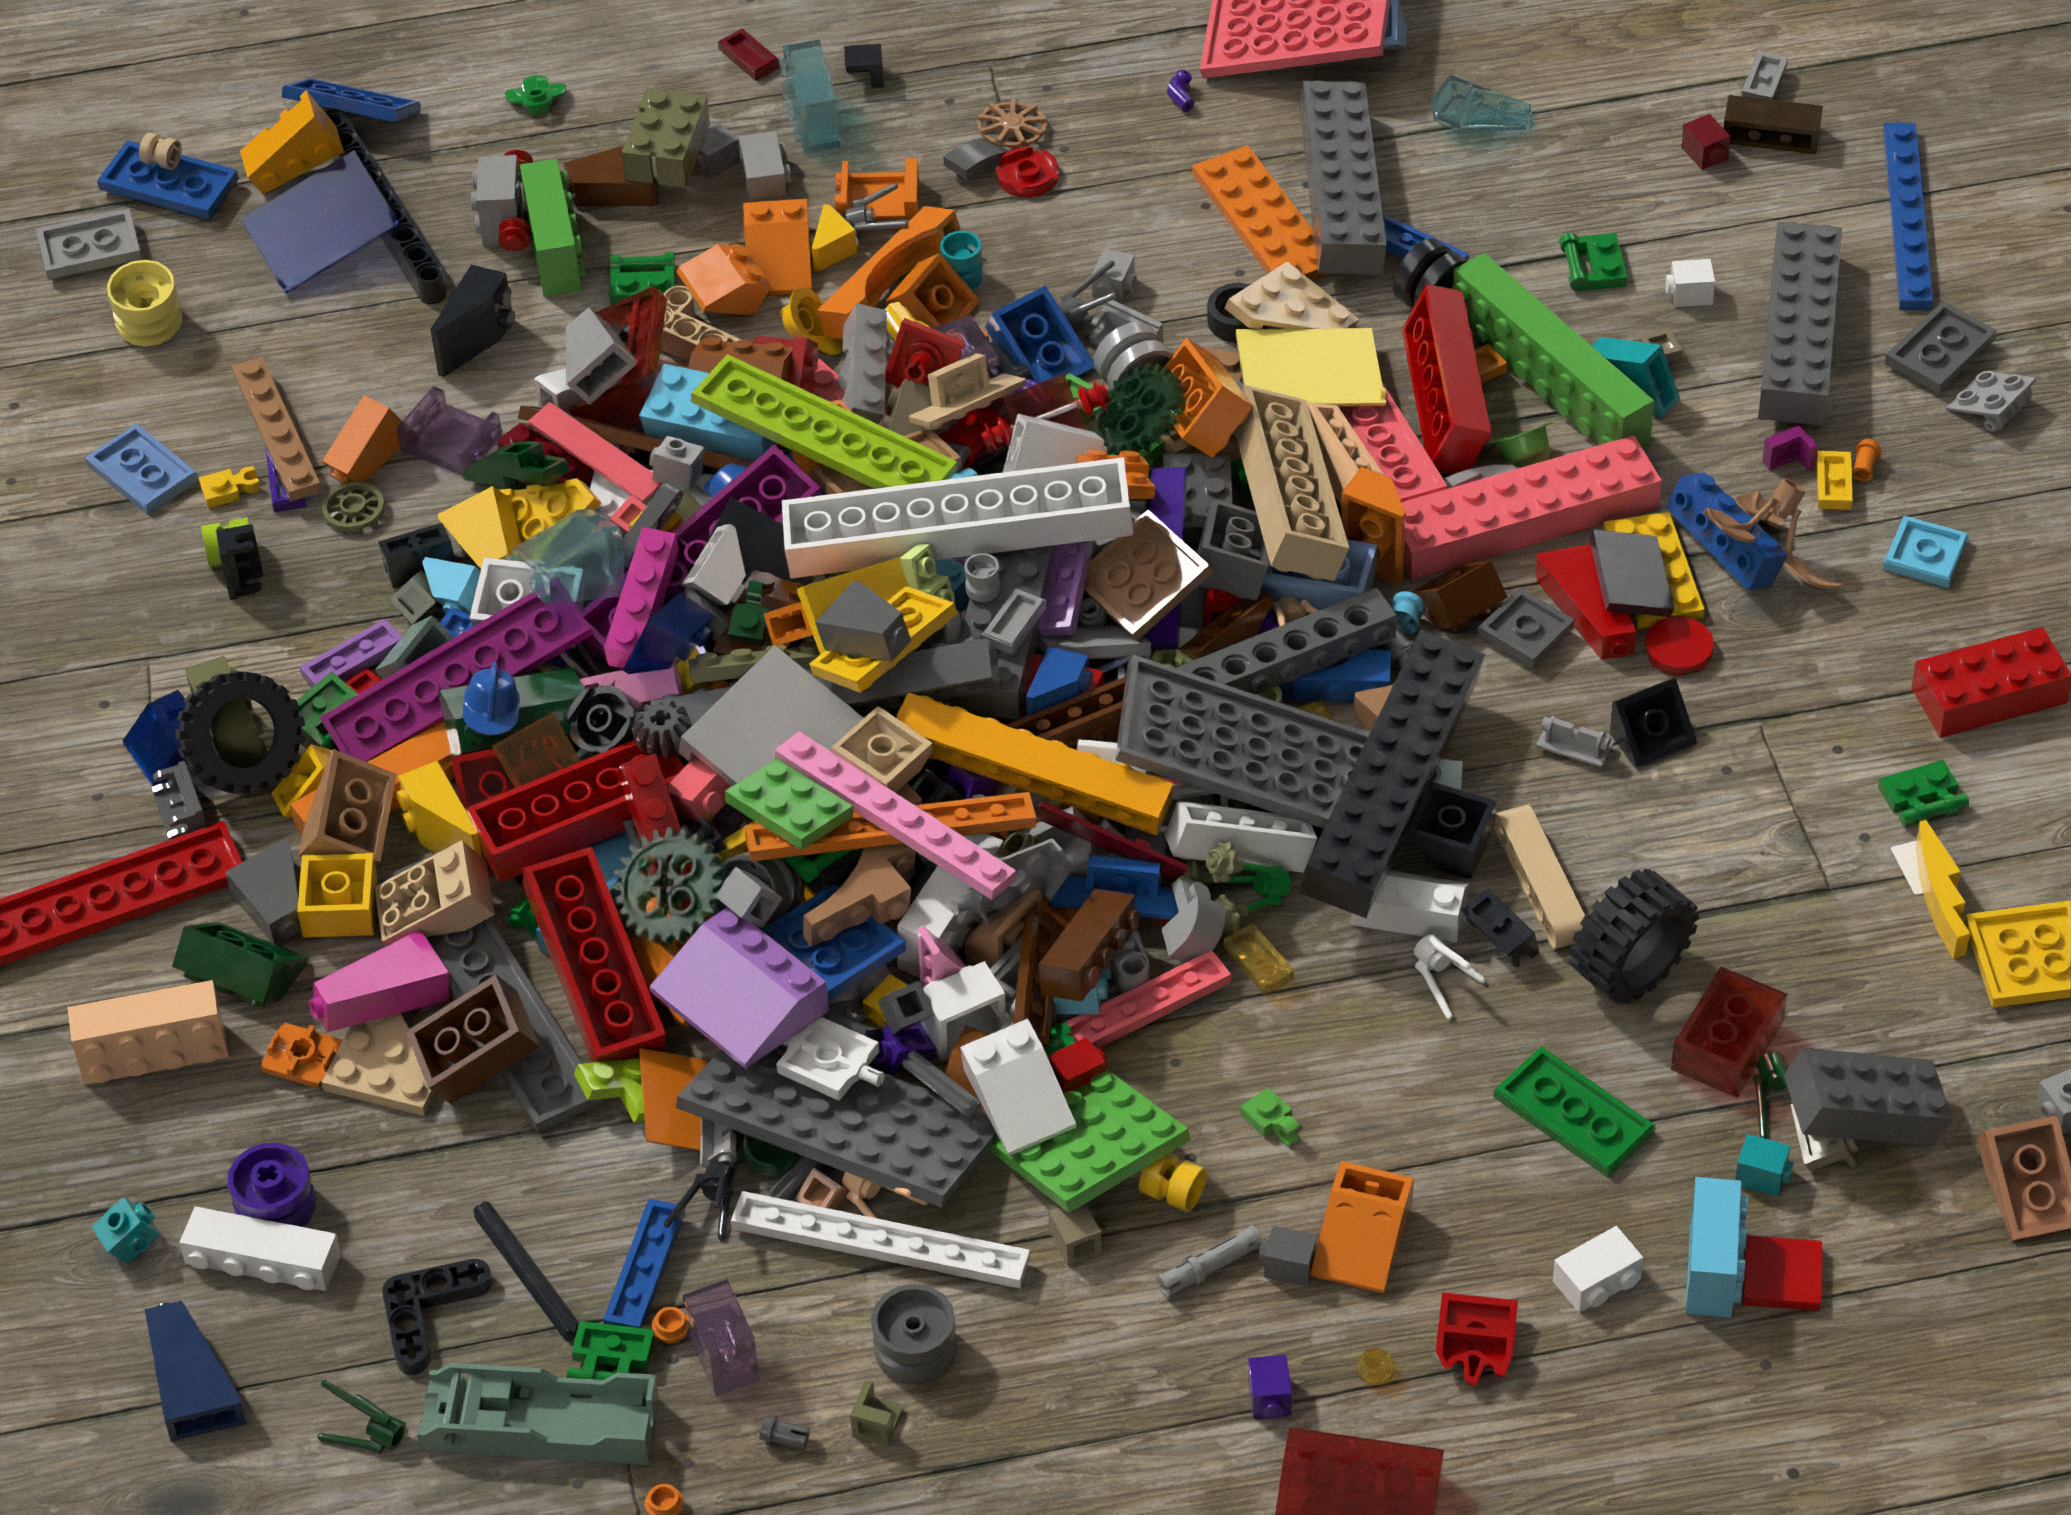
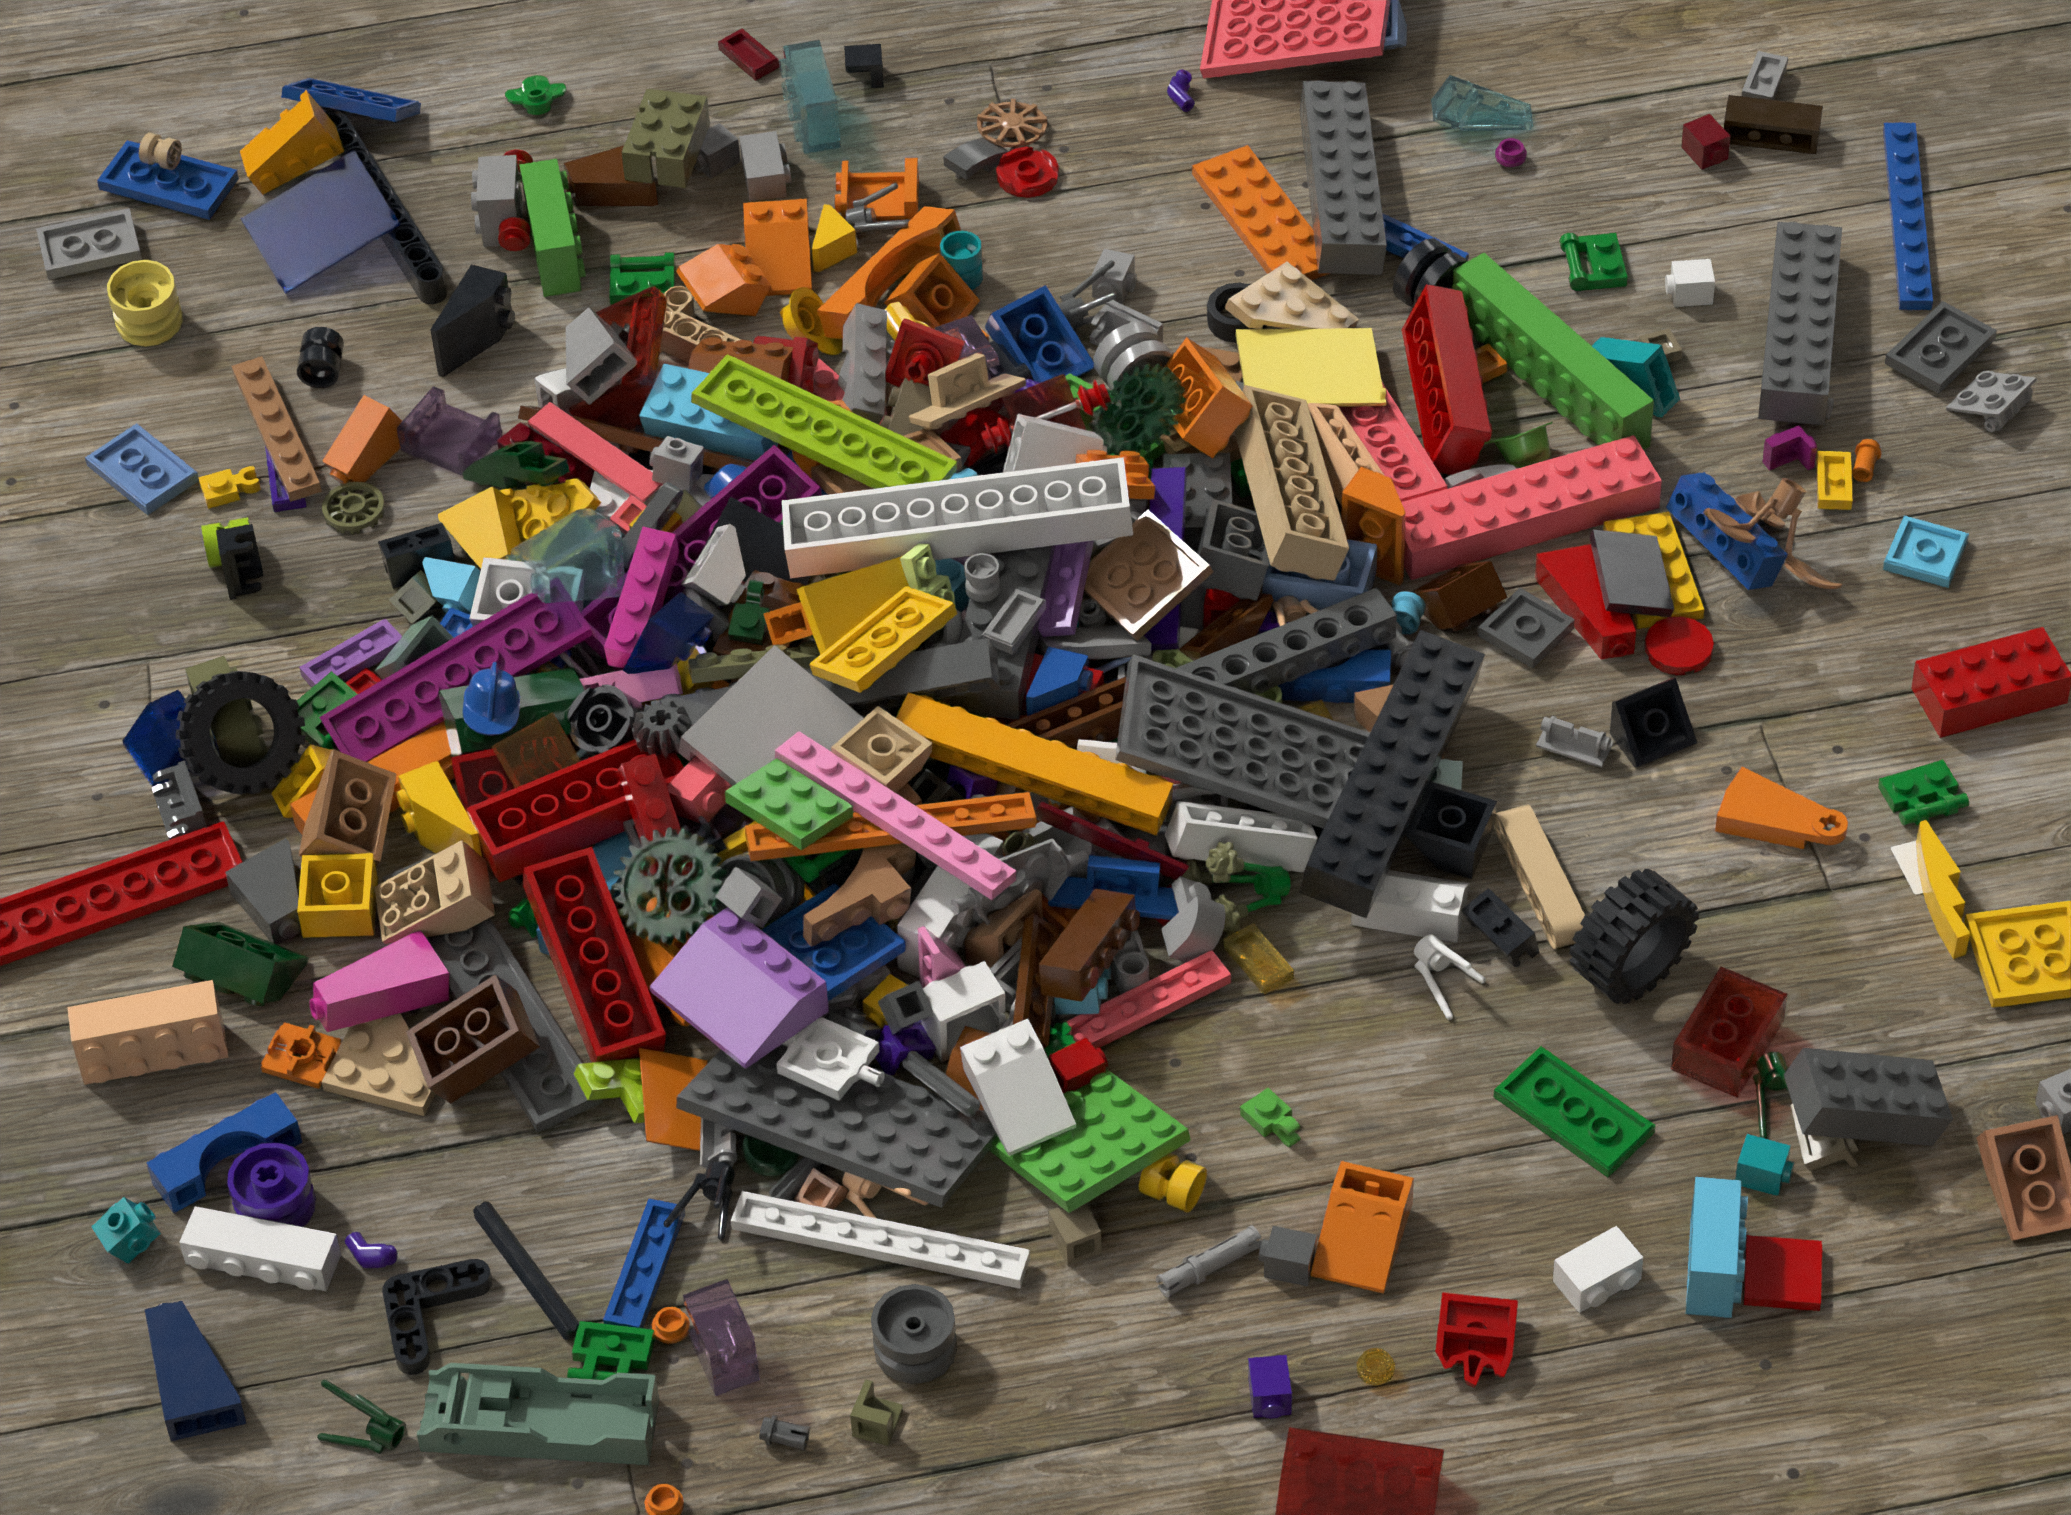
(183, 1170): none -> blue arch
(320, 357): none -> black wheel
(370, 1255): none -> dark purple arm
(863, 625): dark grey slope -> none
(1510, 153): none -> magenta plate
(1773, 814): none -> orange piece

